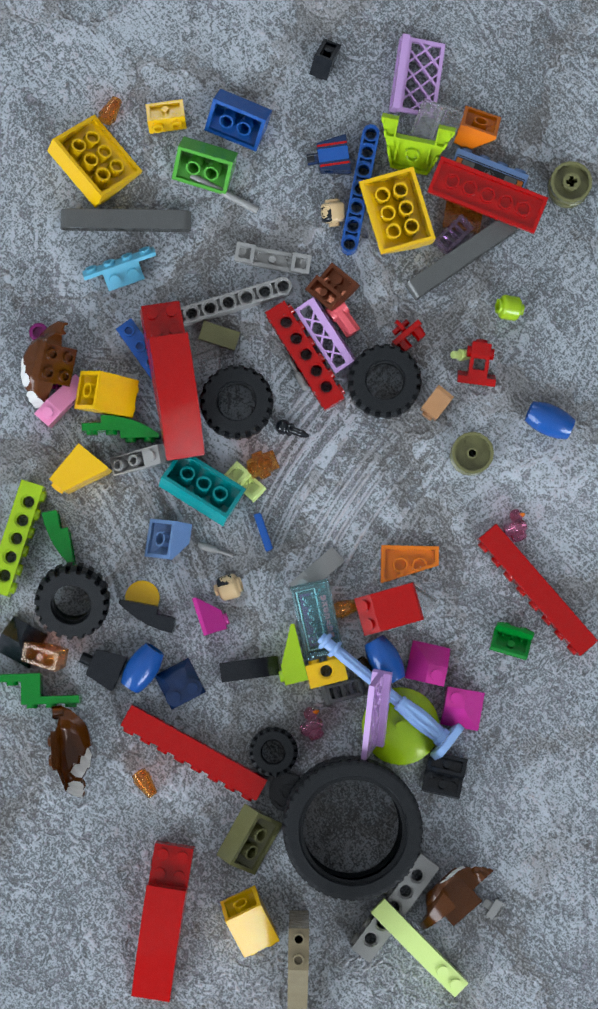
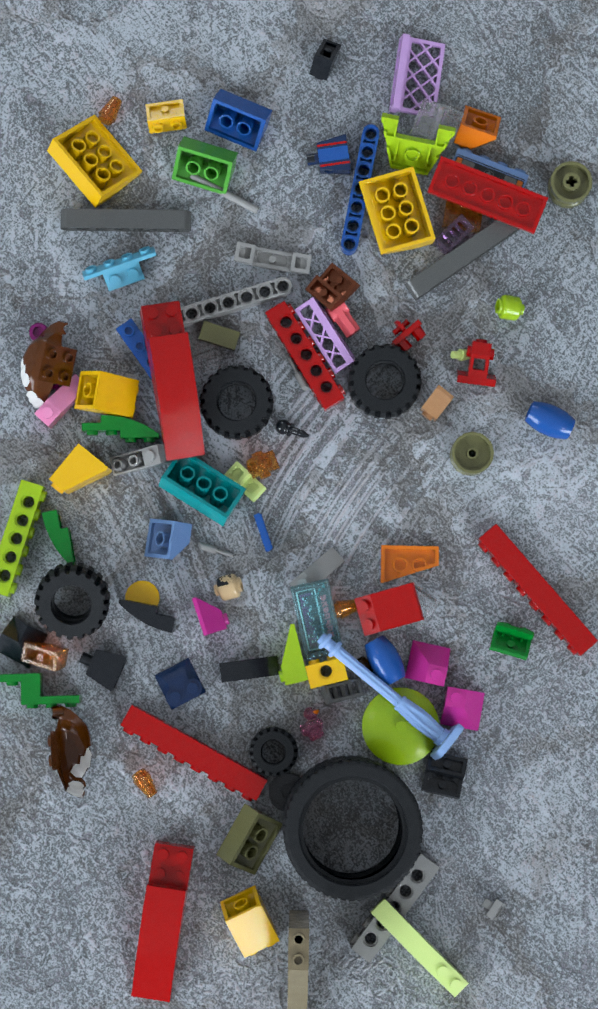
(142, 667): blue piece -> none
(333, 212): tan head -> none
(376, 712): lavender fence -> none
(454, 895): reddish brown animal -> none
(517, 528): clear pink animal -> none

